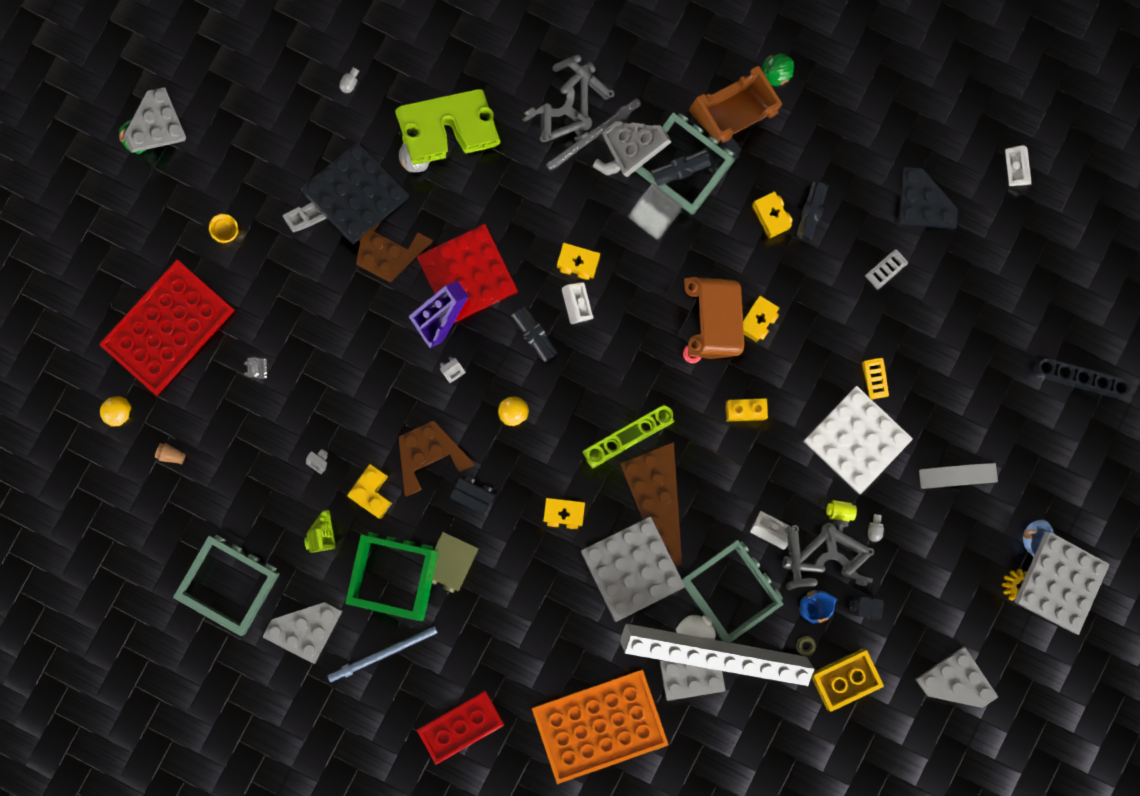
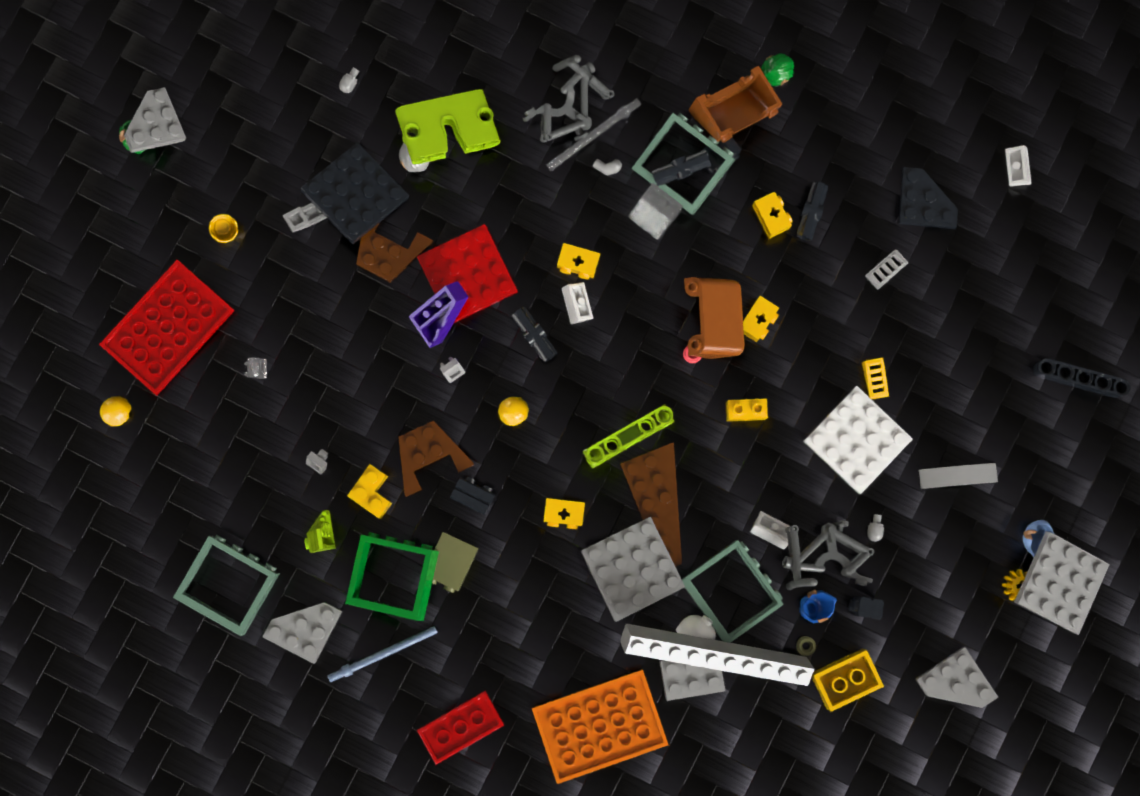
(169, 454): medium nougat cone -> none
(634, 144): light grey plate -> none
(841, 511): neon yellow brick -> none

